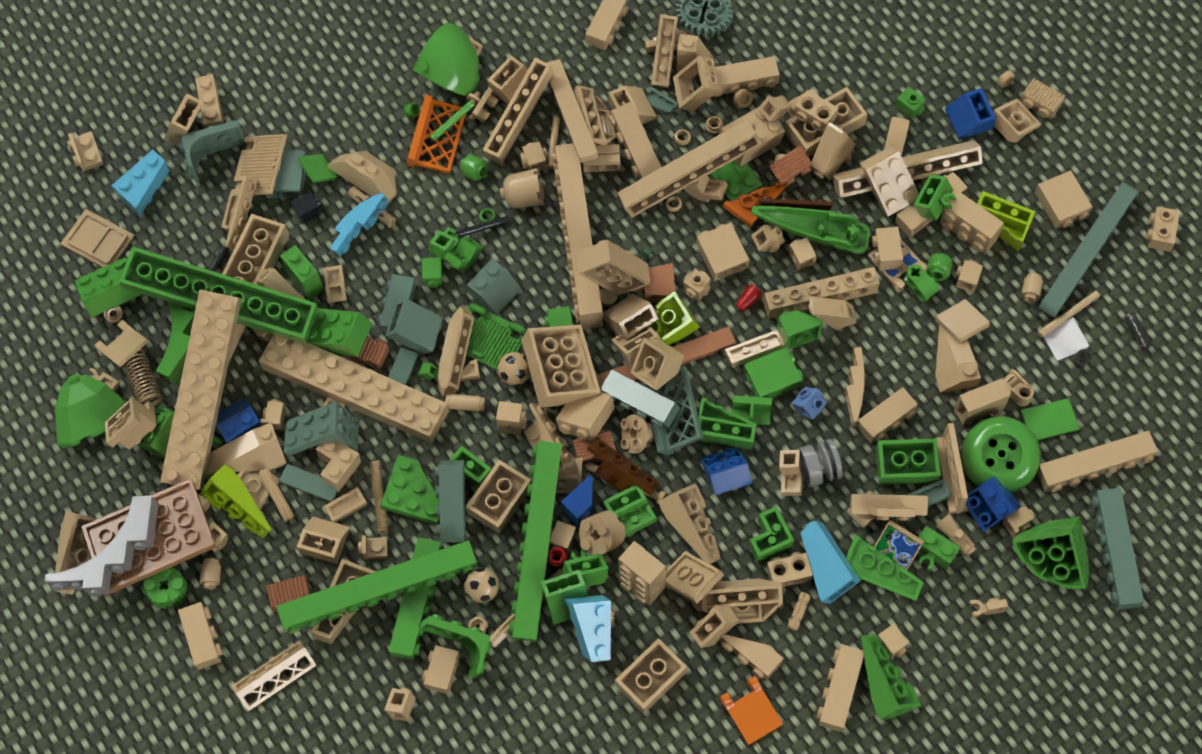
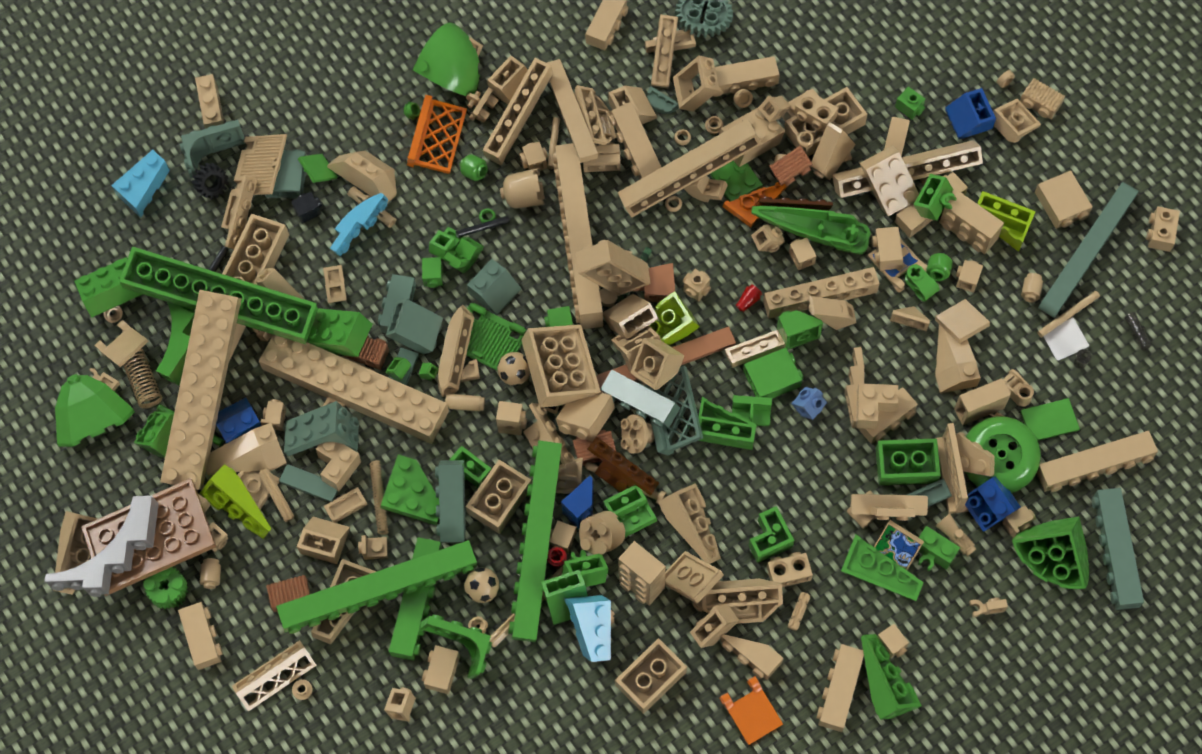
(85, 150): tan bracket -> none
(97, 239): tan piece -> none
(130, 424): tan bracket -> none
(183, 120): tan brick -> none
(217, 187): none -> black tyre
(302, 272): bright green brick -> none
(304, 695): none -> tan plate
(398, 368): none -> bright green brick
(451, 121): bright green bar -> none
(688, 49): tan slope -> none
(722, 251): tan brick -> none
(726, 470): blue slope -> none
(792, 472): tan brick -> none
(808, 134): none -> tan piece
(824, 461): light grey wheel -> none
(828, 564): medium azure slope -> none
(872, 399): none -> tan brick
(910, 317): none -> tan slope
(974, 457): none -> tan wing

